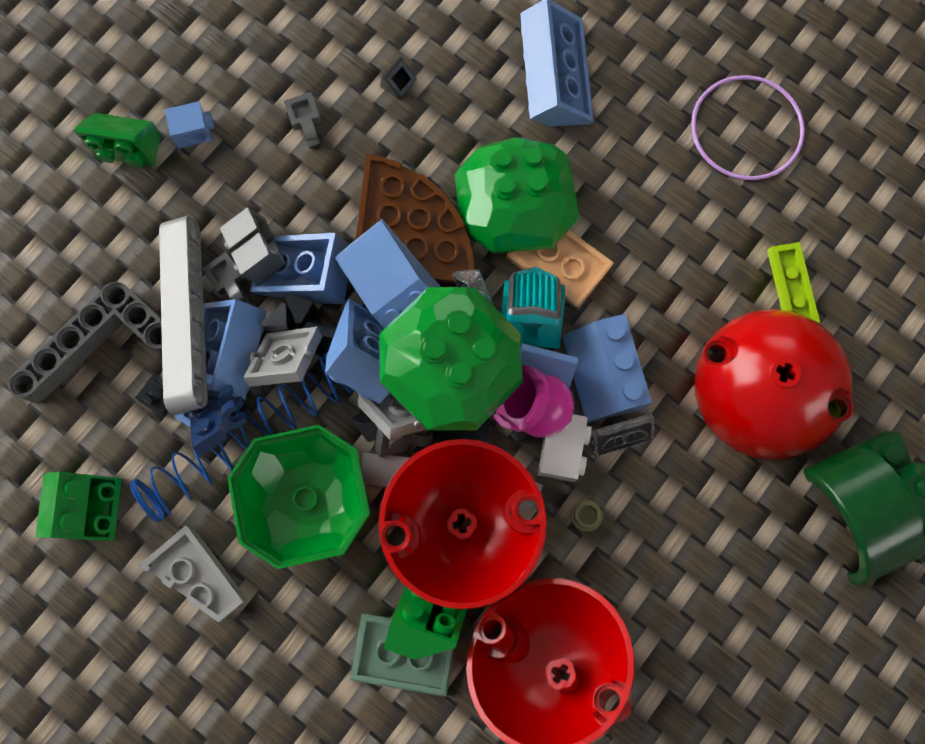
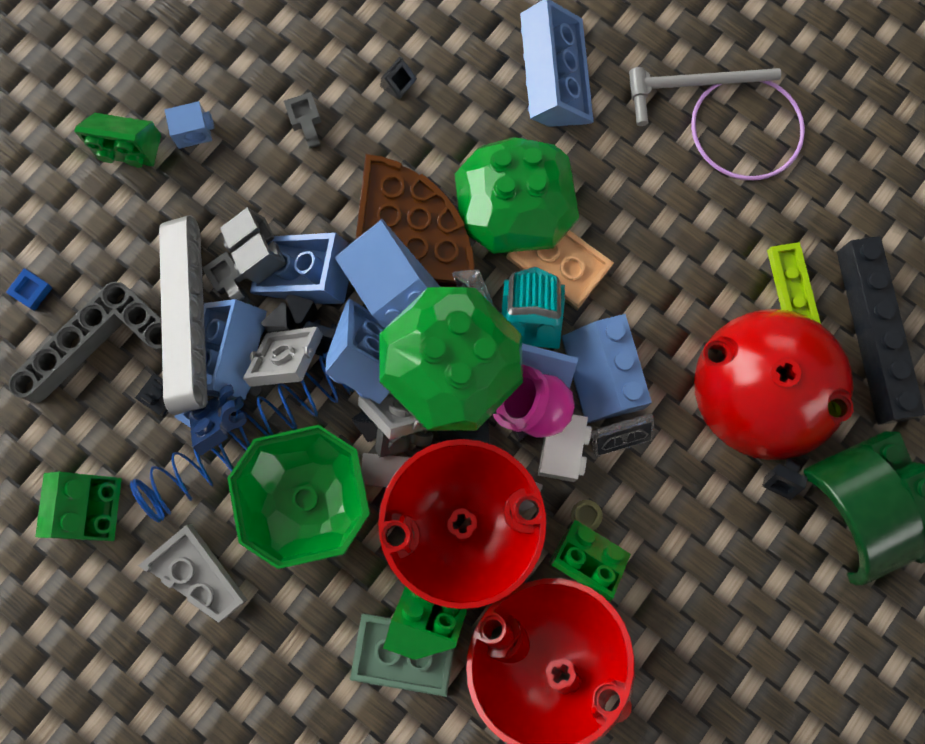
(29, 289): none -> blue tile
(590, 559): none -> green slope
(642, 84): none -> light grey bar
(785, 479): none -> black tile
(880, 331): none -> black brick

